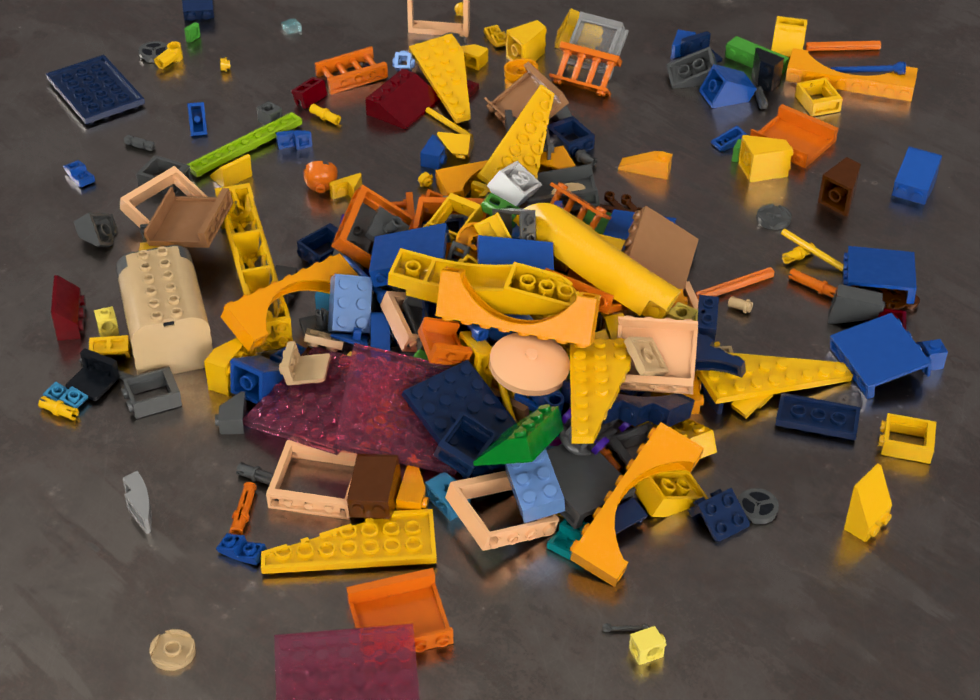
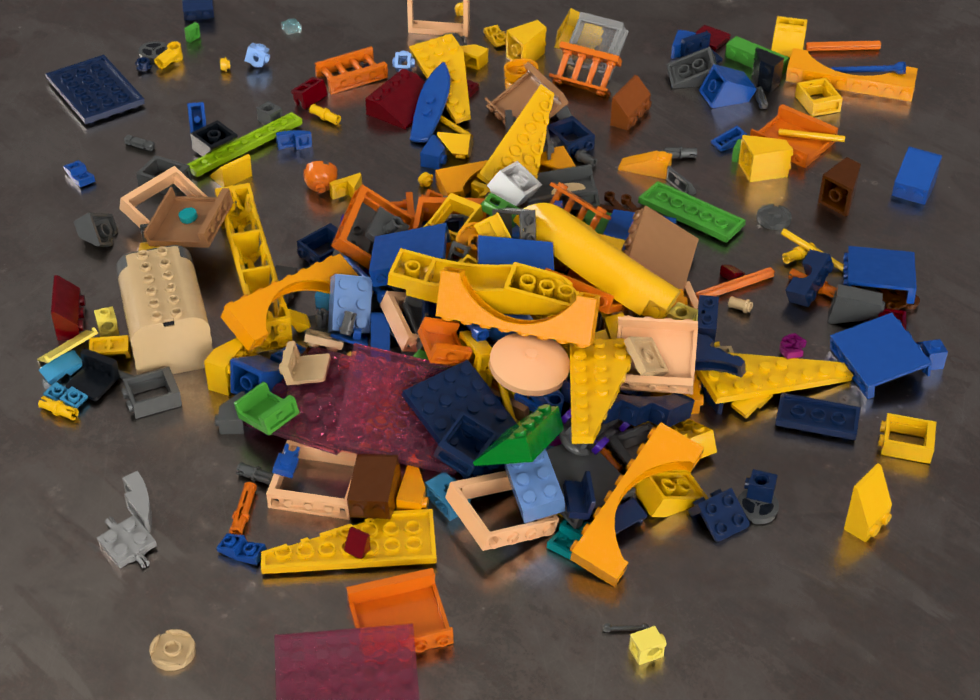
(56, 369): none -> dark azure slope
(70, 344): none -> light yellow piece
(127, 542): none -> light grey plate
(143, 64): none -> dark blue plate
(188, 215): none -> teal tile
(211, 137): none -> black slope
(257, 55): none -> light blue brick
(265, 410): none -> bright green panel
(287, 462): none -> blue plate
(299, 320): none -> yellow slope
(348, 323): none -> dark grey pin
(357, 543): none -> dark red slope
(430, 104): none -> blue piece
(579, 497): none -> dark blue panel
(630, 104): none -> dark orange slope
(679, 181): none -> dark grey slope
(681, 152): none -> dark grey axle
(692, 211): none -> bright green plate
(717, 38): none -> dark red tile
(730, 272): none -> dark red slope
(761, 486): none -> dark blue brick
(791, 346): none -> magenta tile
(804, 290): none -> dark blue arch
(812, 135): none -> yellow bar

